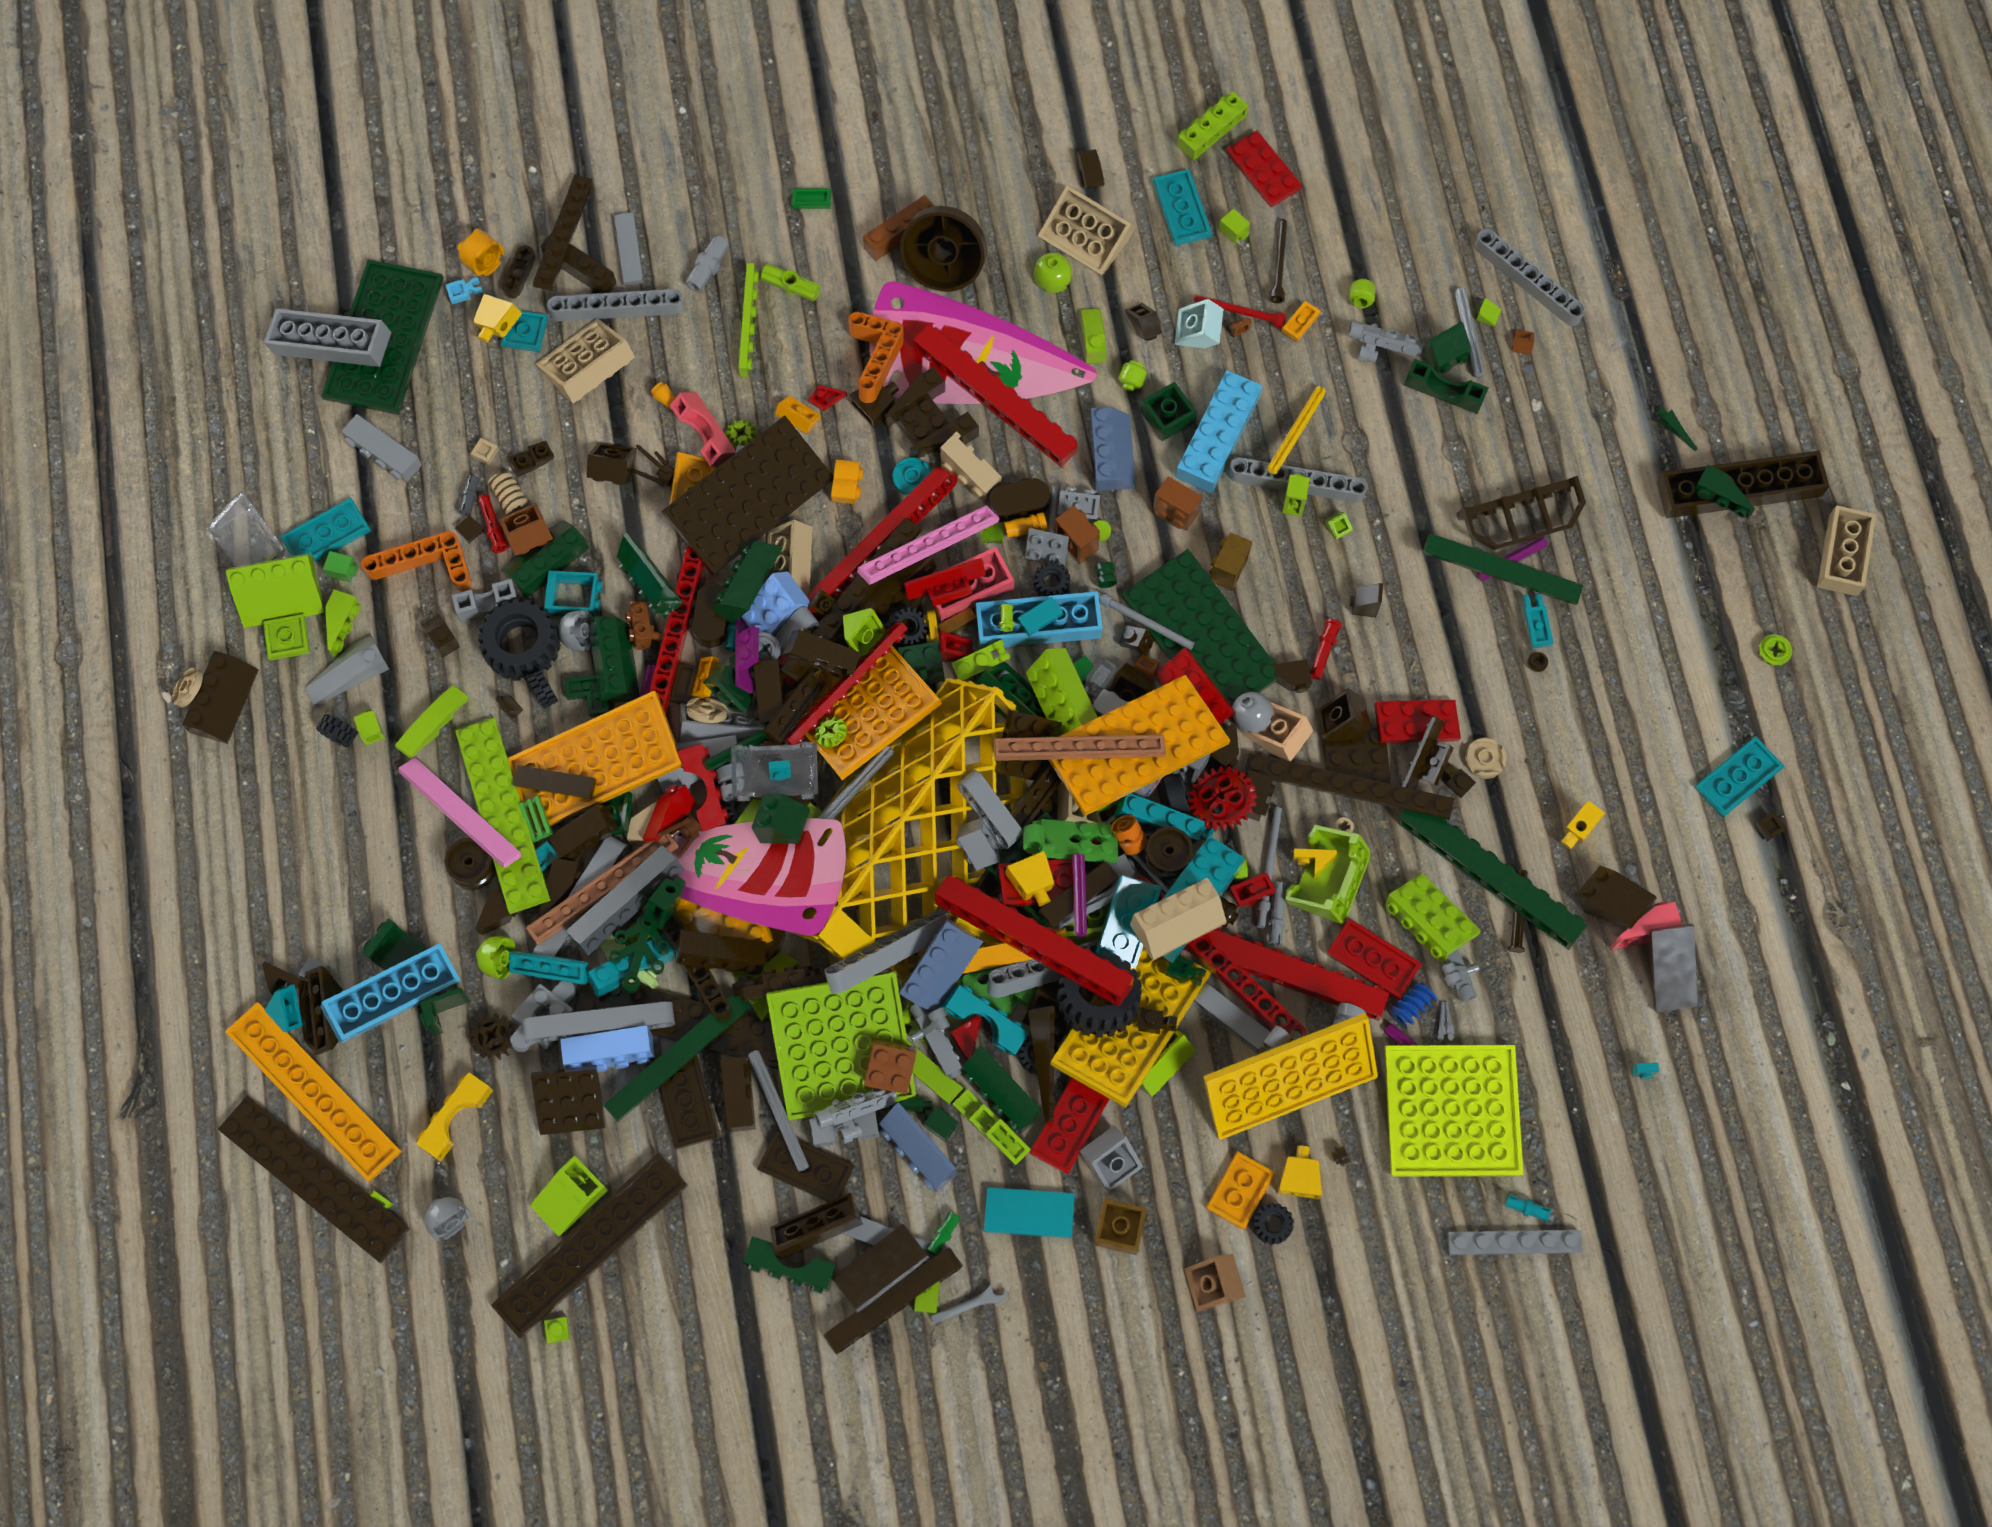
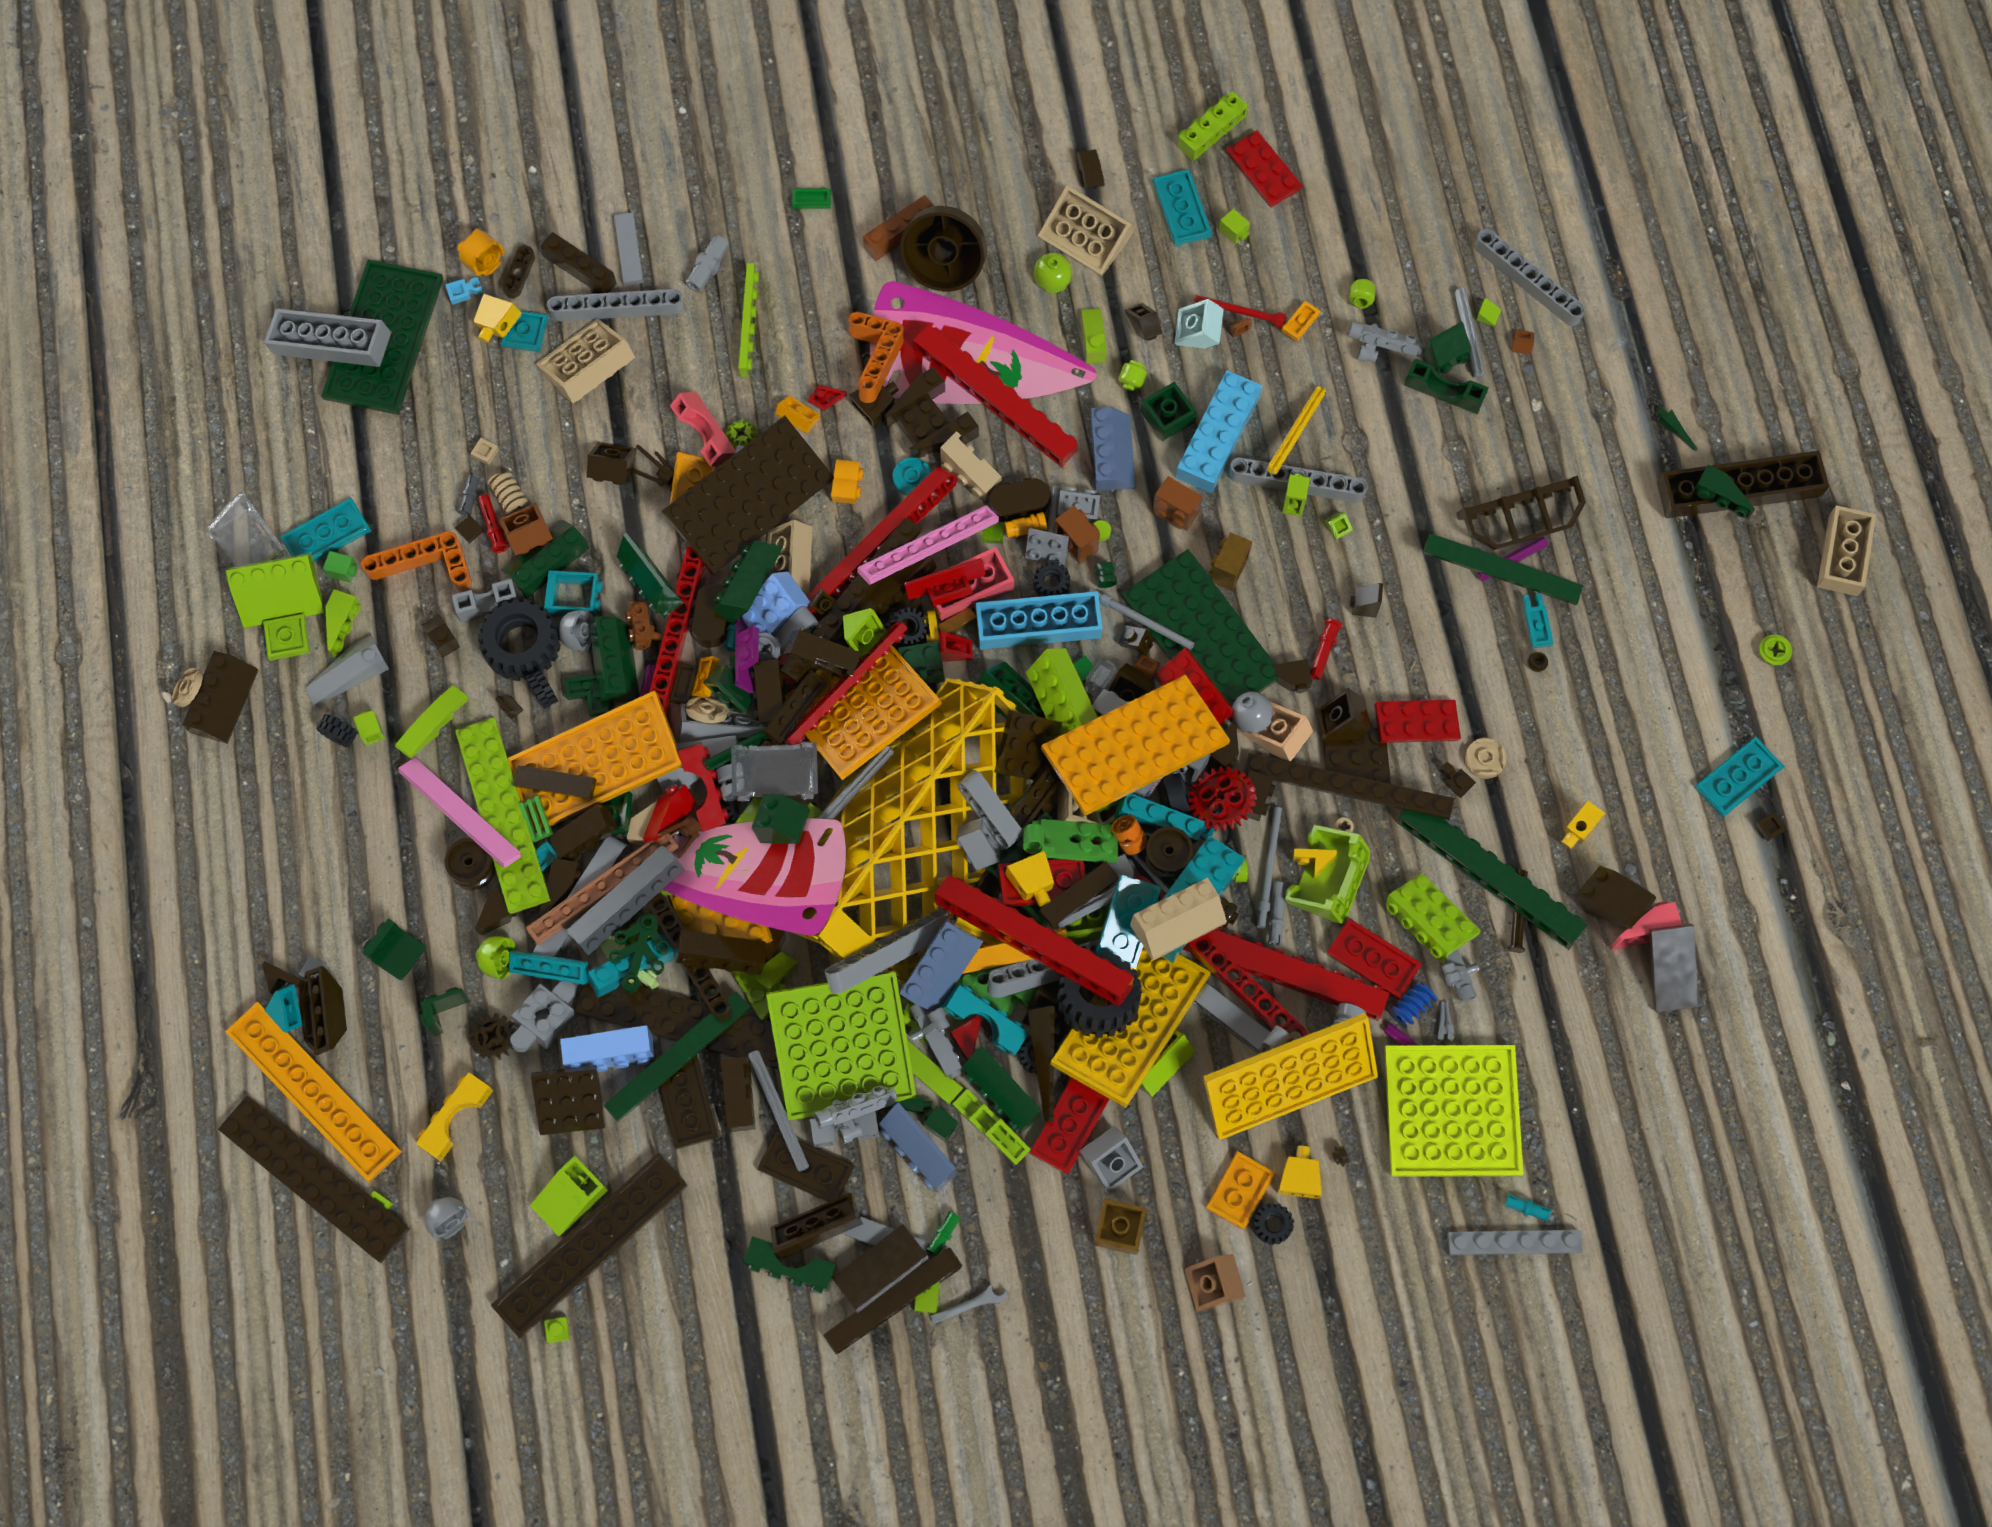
(381, 448): light grey brick -> none
(389, 993): medium azure brick -> none
(533, 458): dark brown slope -> none
(563, 233): dark brown plate -> none
(597, 1021): light grey beam -> none
(663, 394): light orange cone -> none
(664, 902): dark green torso -> none
(771, 981): dark brown bracket -> none
(779, 770): teal plate -> none
(780, 278): lime piece -> none
(829, 739): lime gear -> none
(890, 1066): dark orange brick -> none
(980, 660): lime plate -> none
(1006, 617): lime pin -> none
(1029, 1212): teal tile -> none
(1040, 616): teal tile -> none
(1079, 747): nougat tile -> none
(1079, 894): magenta axle -> none
(1153, 1020): dark brown plate -> none
(1182, 969): dark green plate -> none
(1252, 890): red slope -> none
(1277, 294): dark brown piece -> none
(1430, 757): dark brown bracket -> none
(1645, 1070): teal plate -> none

